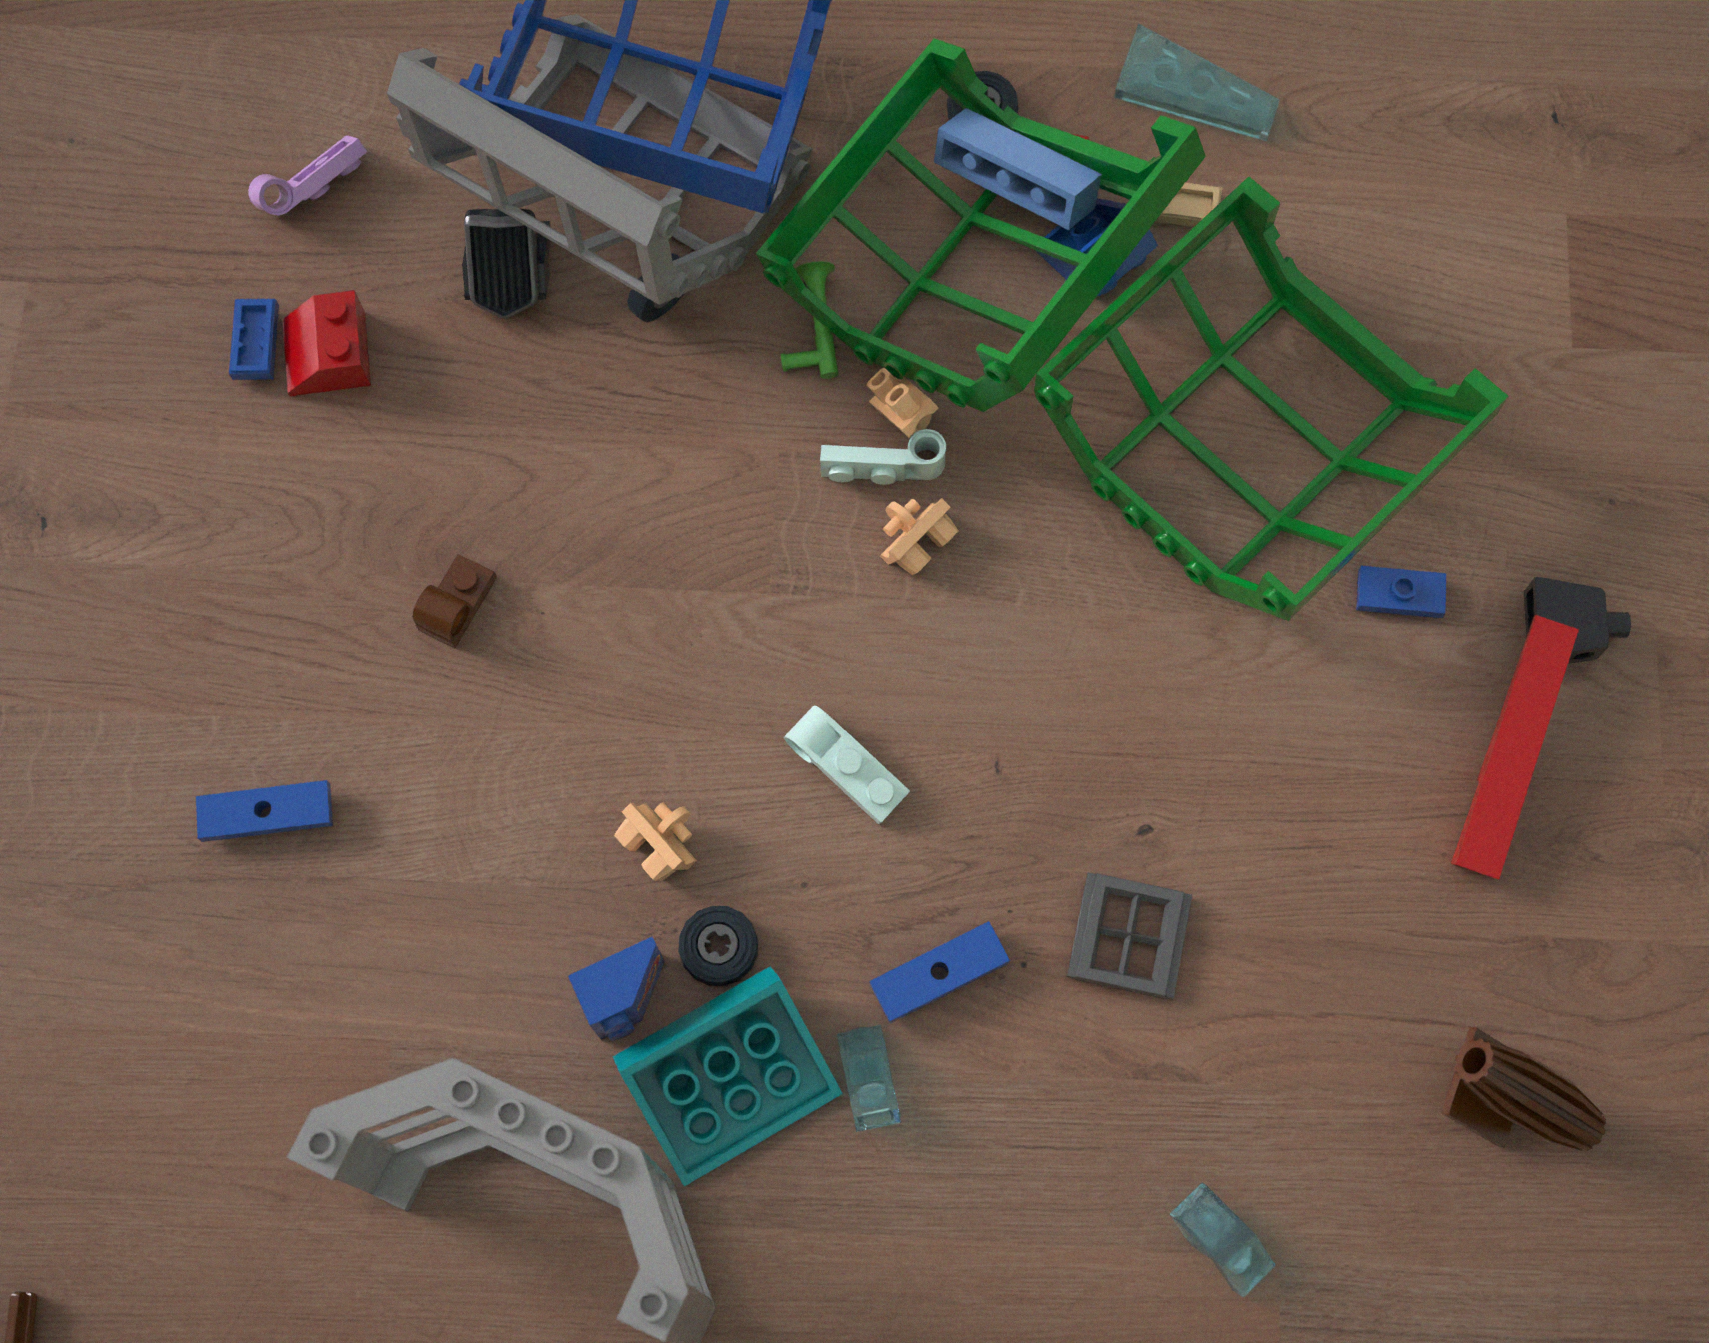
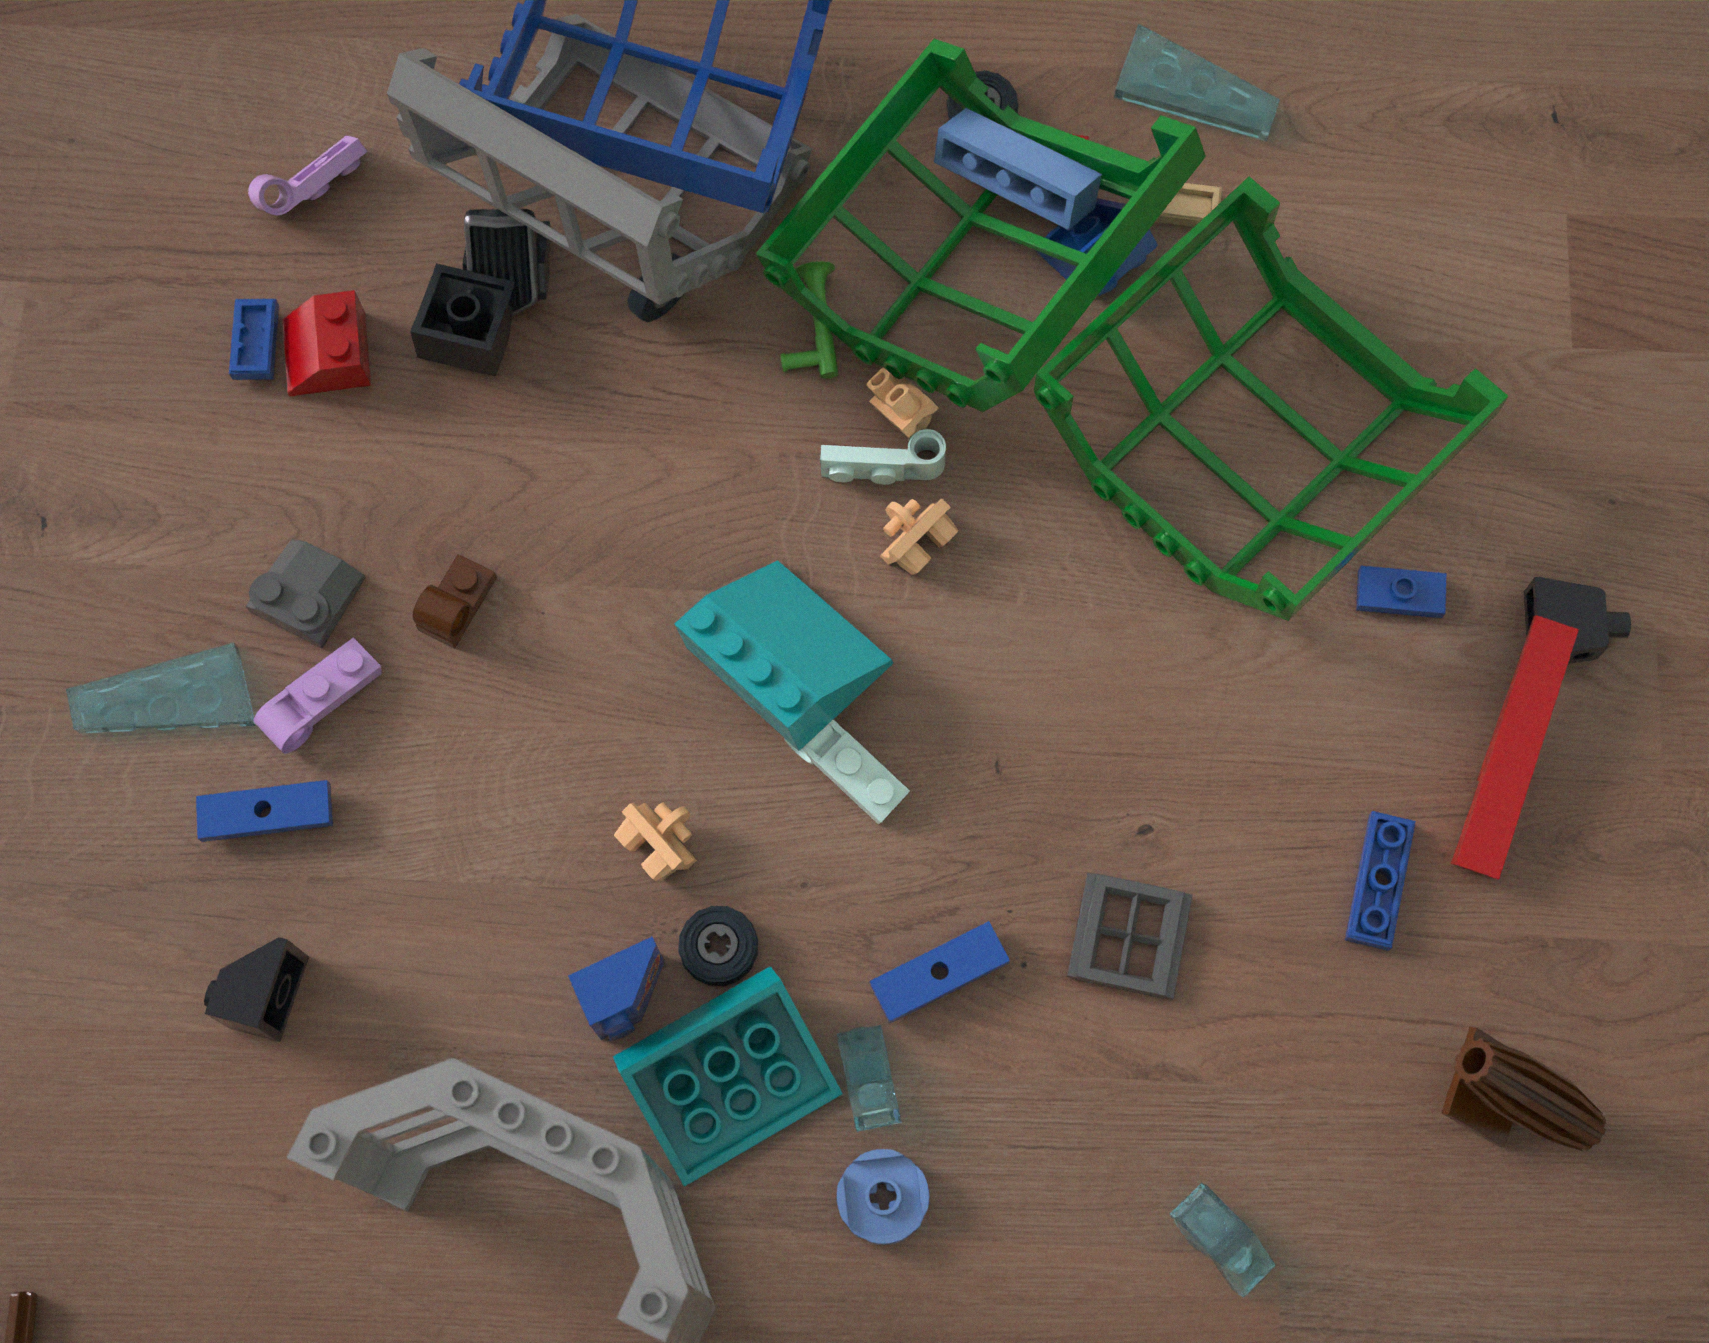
(185, 691): none -> clear light blue wing
(258, 990): none -> black slope
(303, 703): none -> lavender plate
(305, 591): none -> dark grey slope
(464, 320): none -> black slope
(782, 650): none -> teal slope
(861, 1181): none -> medium blue plate
(1377, 905): none -> blue tile

